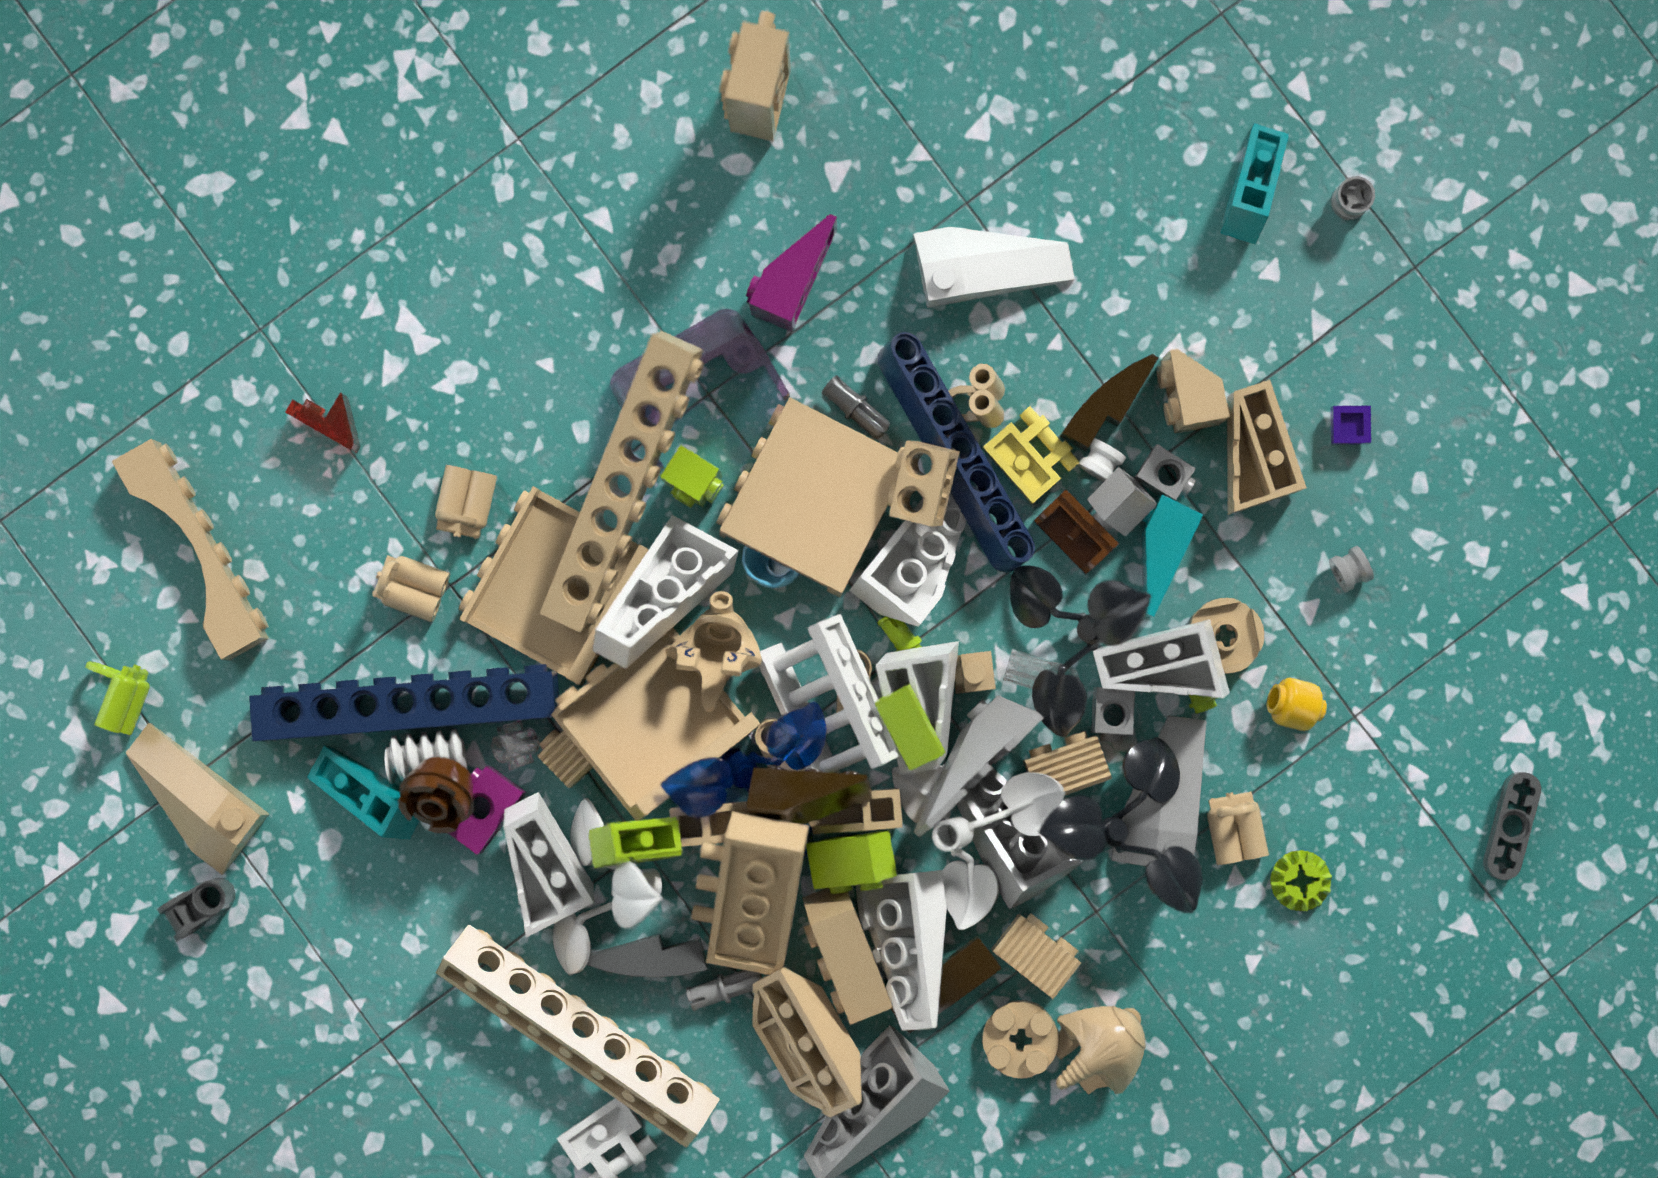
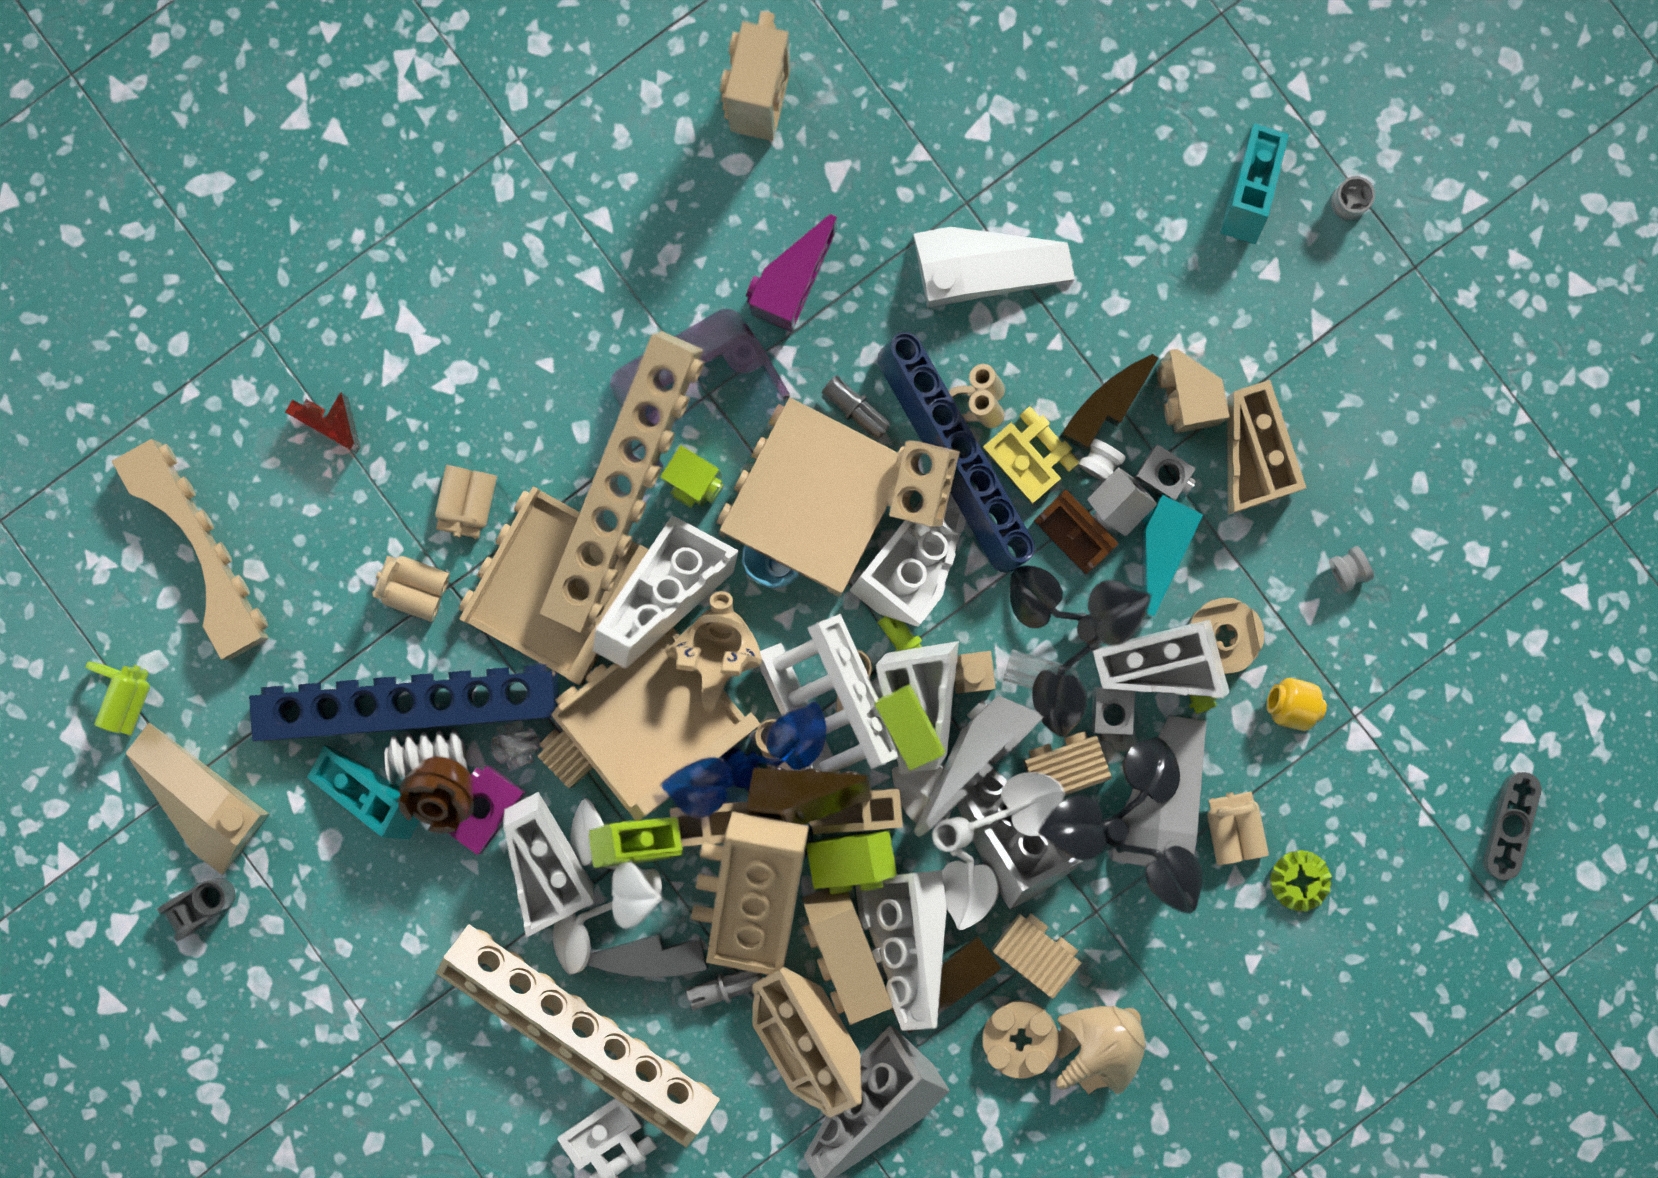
(1350, 425): dark purple plate -> none

